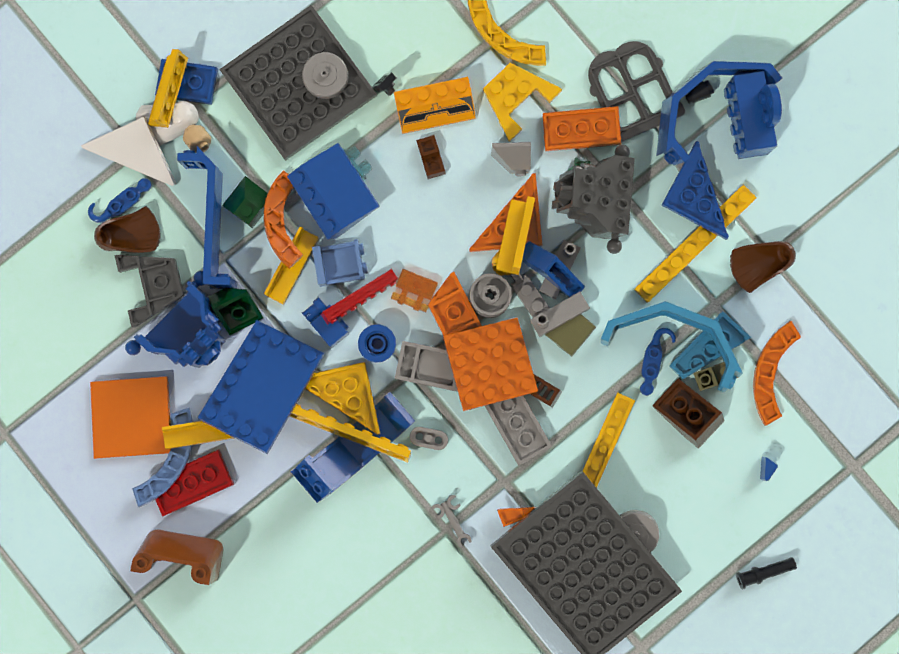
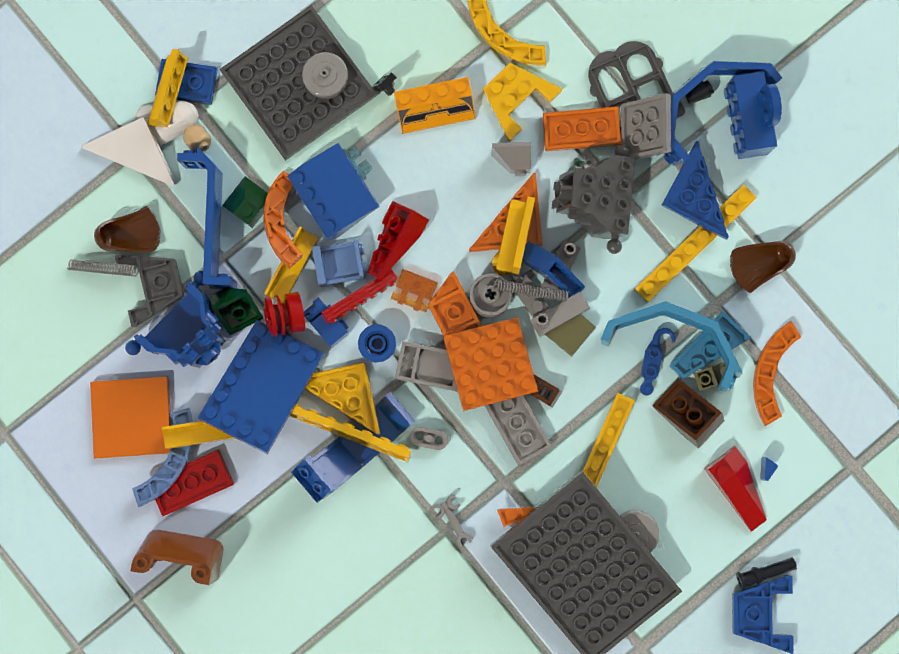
(106, 268): none -> light grey piece
(121, 202): blue piece -> none
(284, 314): none -> red wheel
(399, 233): none -> red wedge
(431, 157): reddish brown slope -> none
(526, 290): none -> light grey piece
(647, 126): none -> light grey plate
(735, 482): none -> red wedge
(754, 613): none -> blue wing

